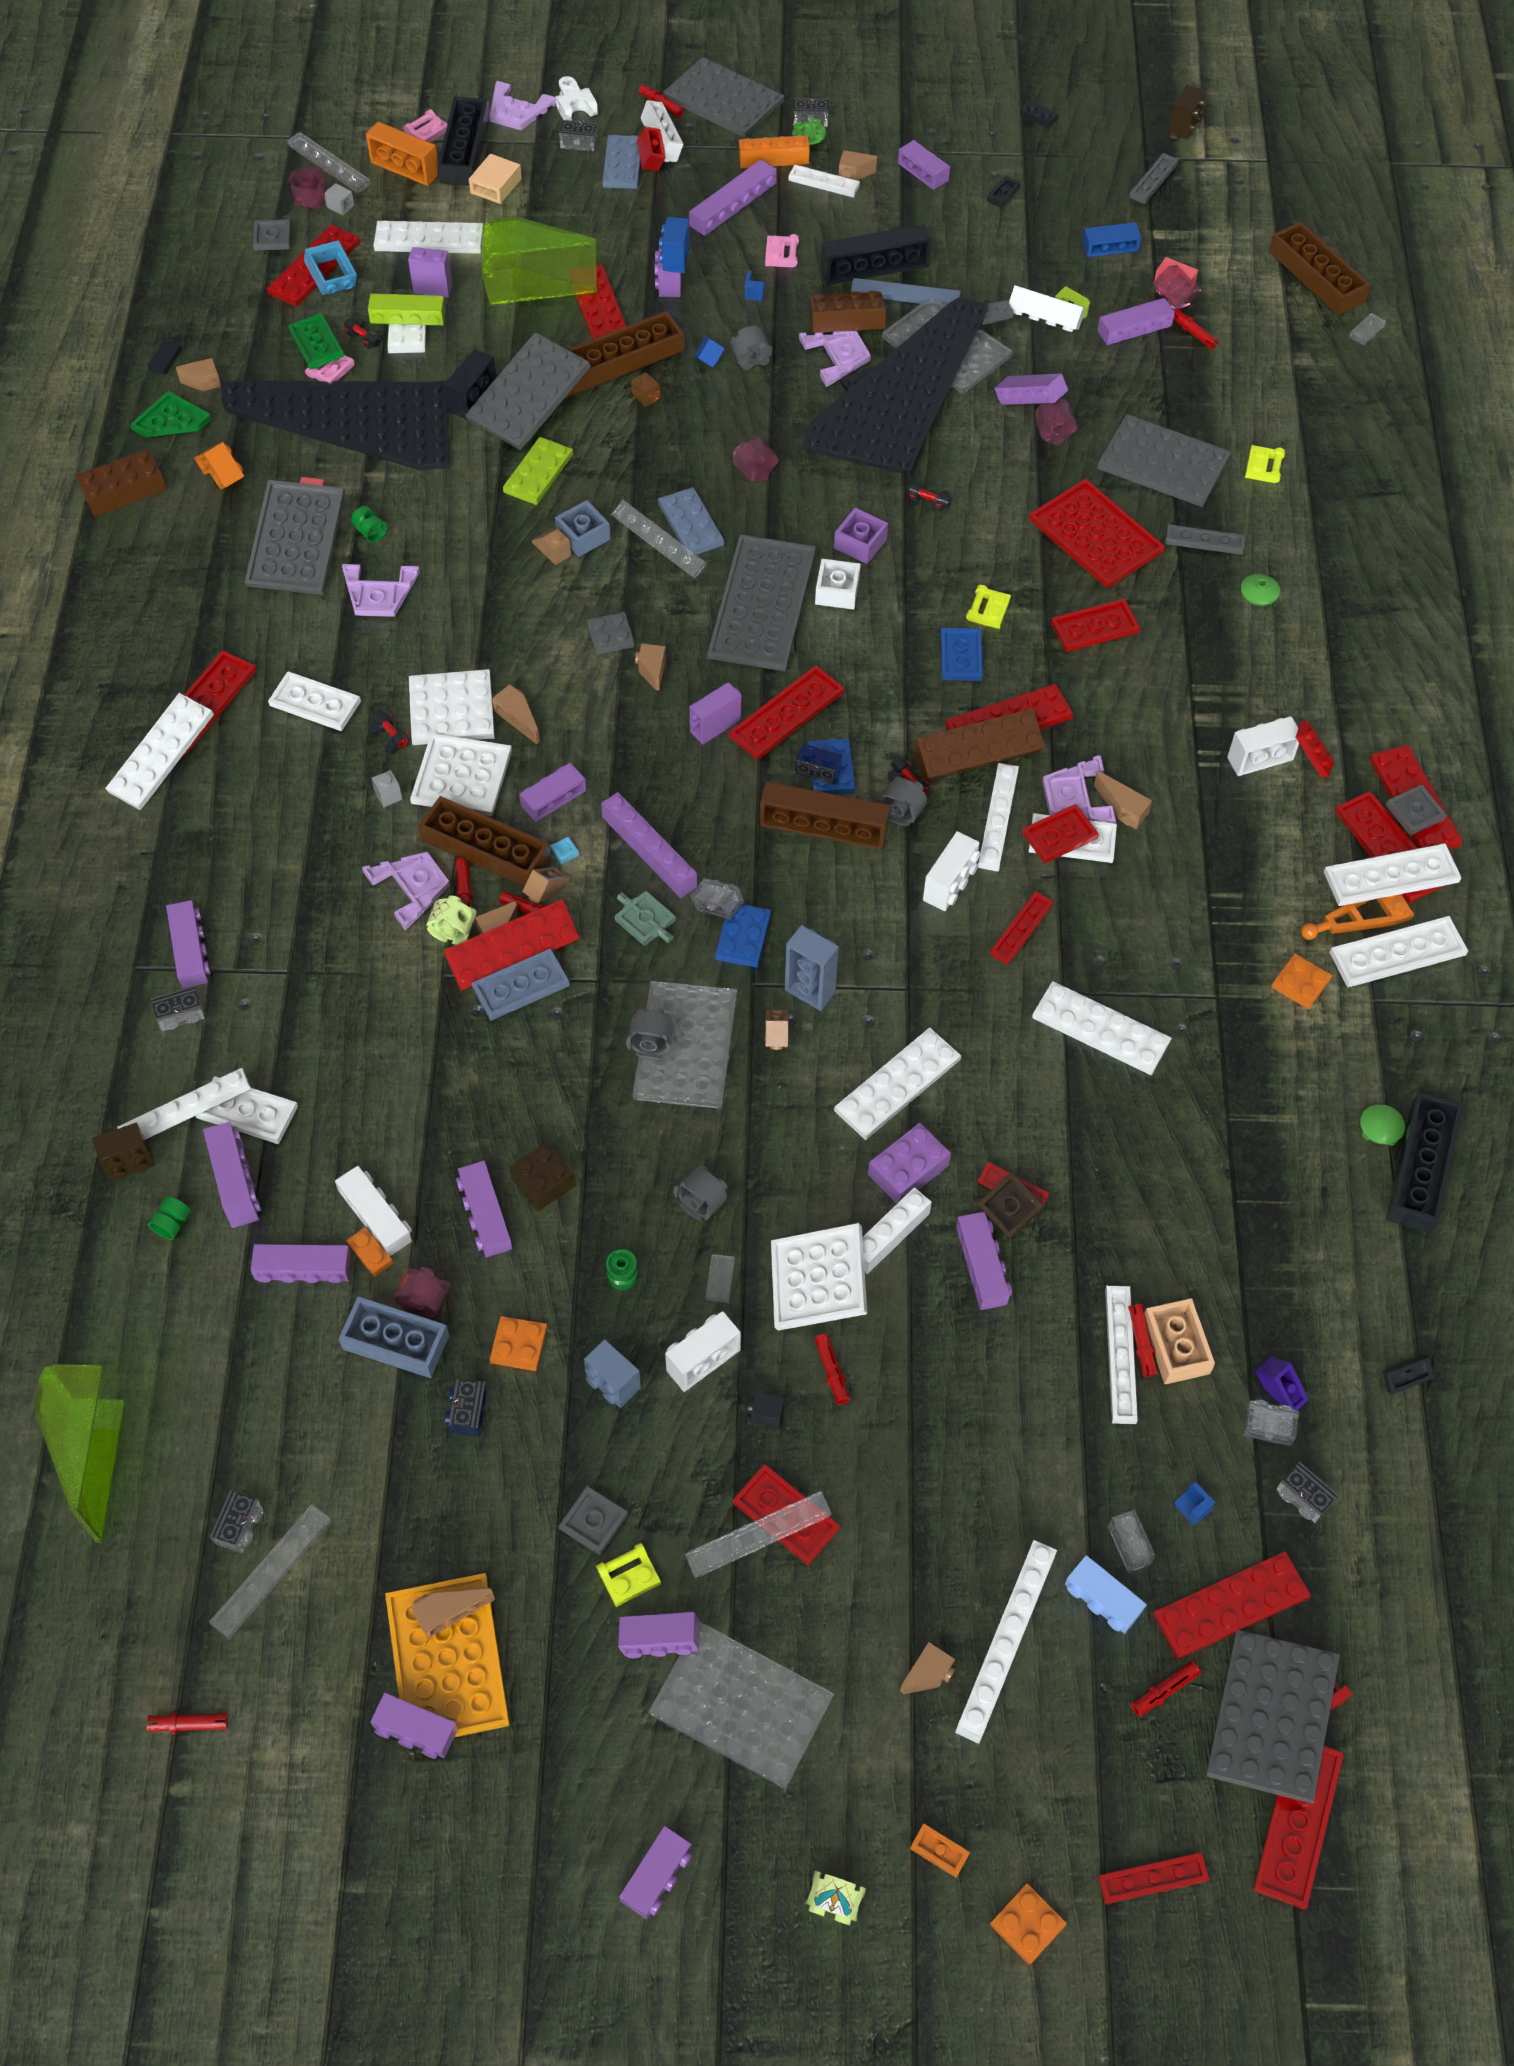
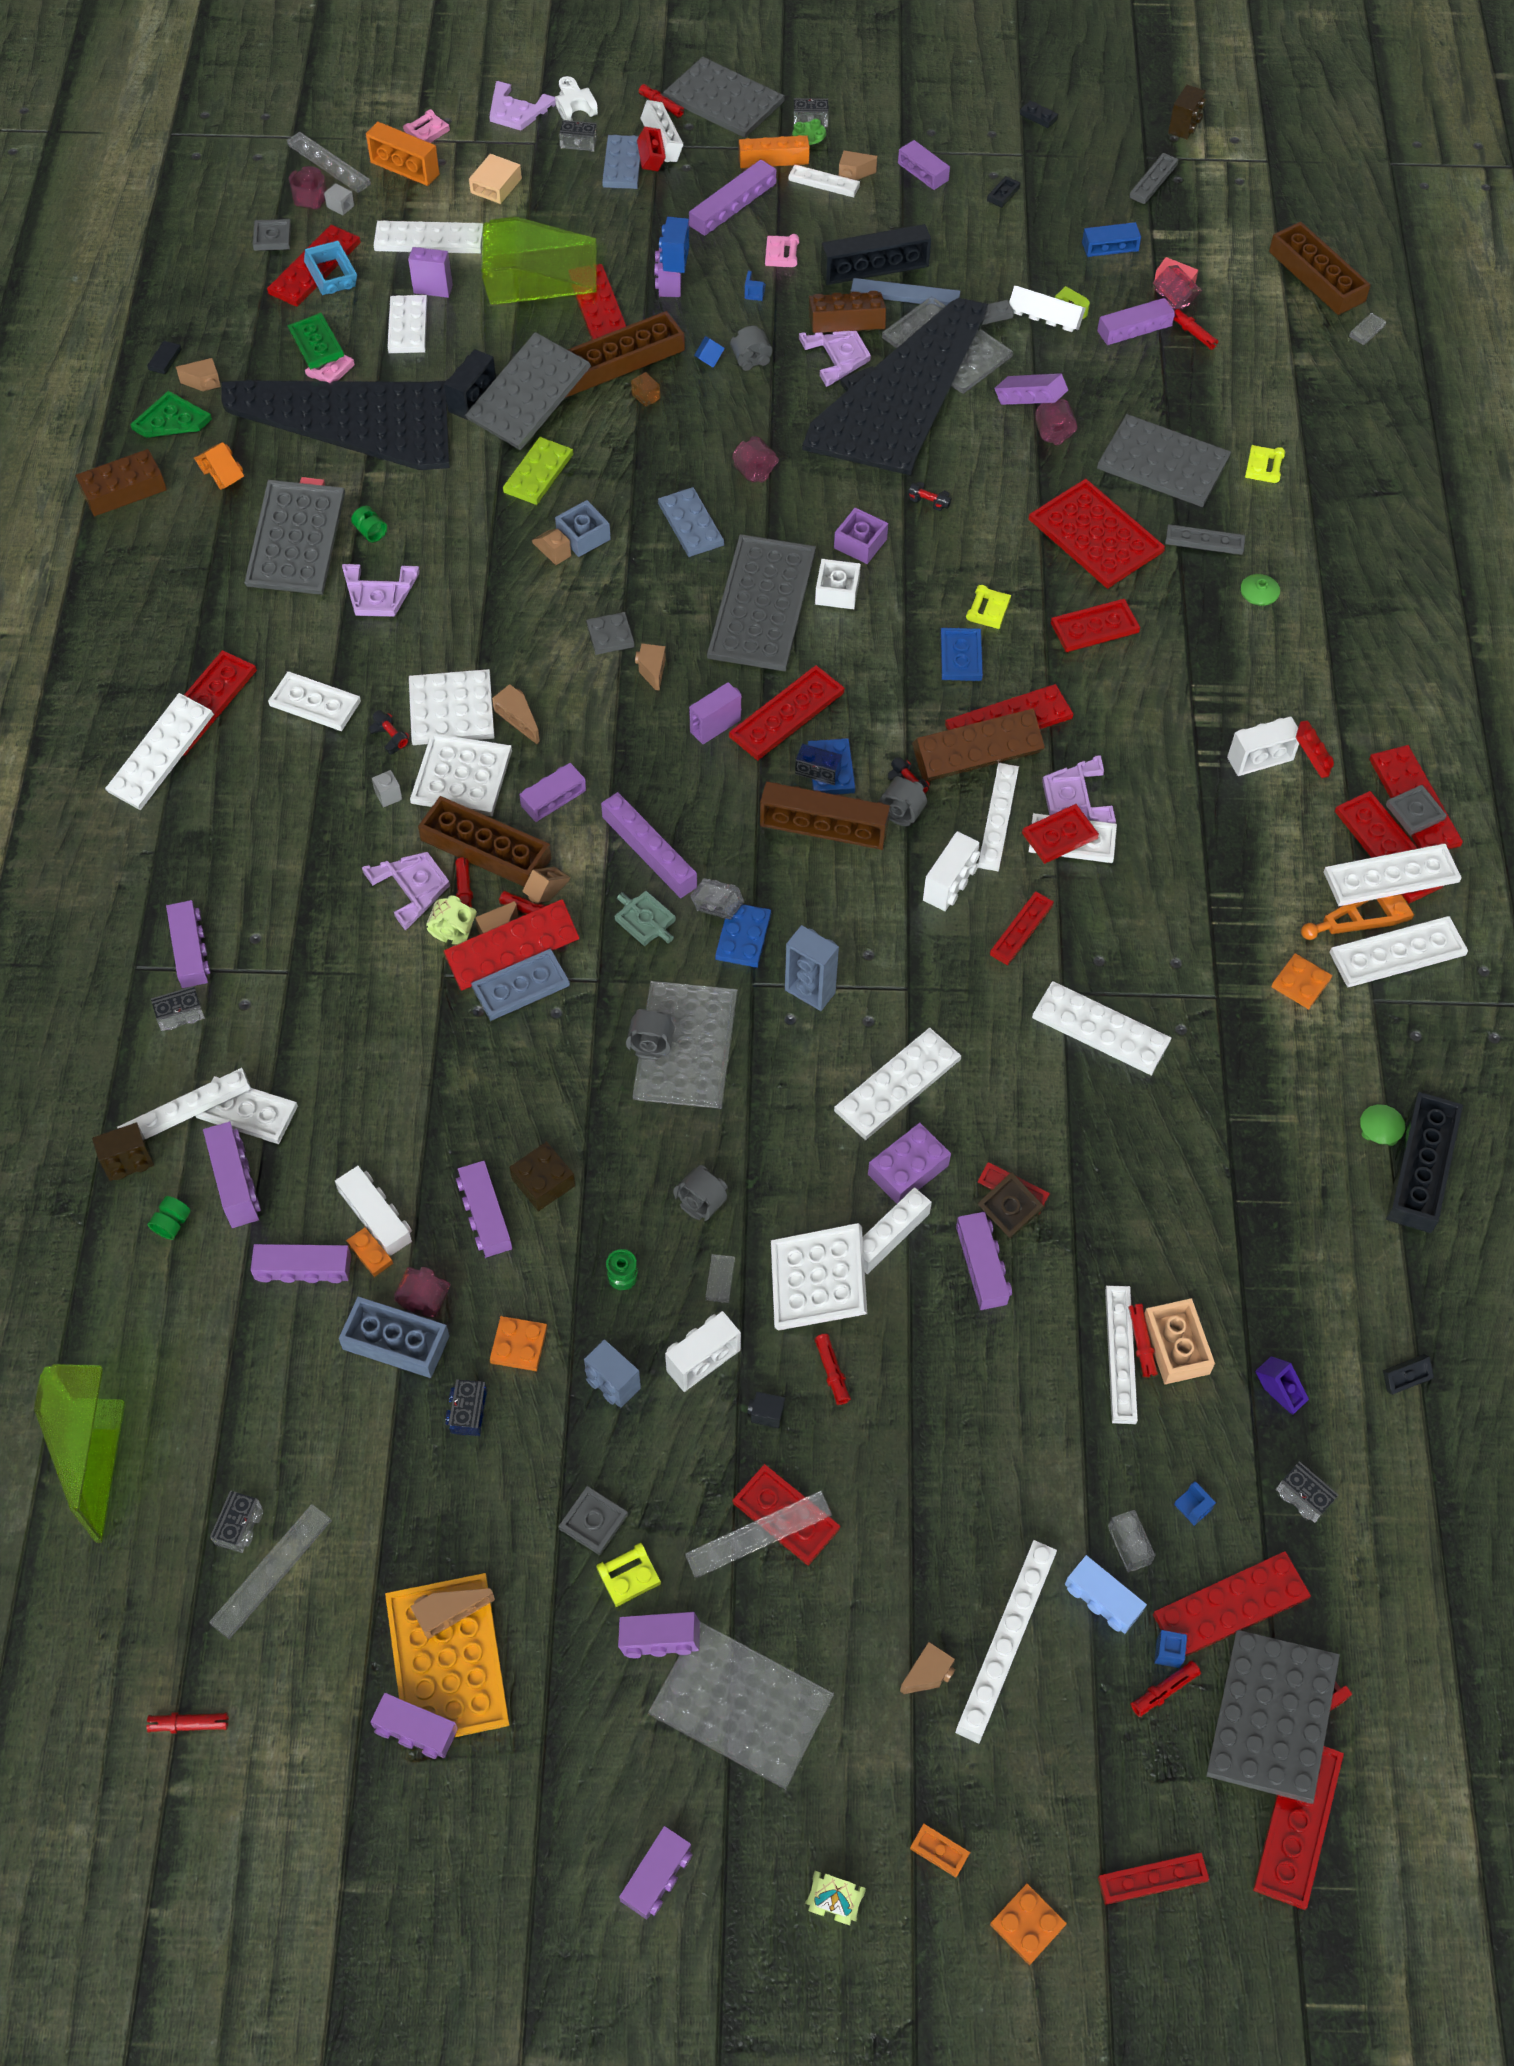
(370, 338): black piece -> none
(406, 309): lime brick -> none
(463, 140): black brick -> none
(564, 850): medium azure tile -> none
(659, 539): clear tile -> none
(776, 1029): slope -> none
(1127, 804): medium nougat slope -> none
(1170, 1649): none -> blue panel
(1270, 1422): clear brick -> none

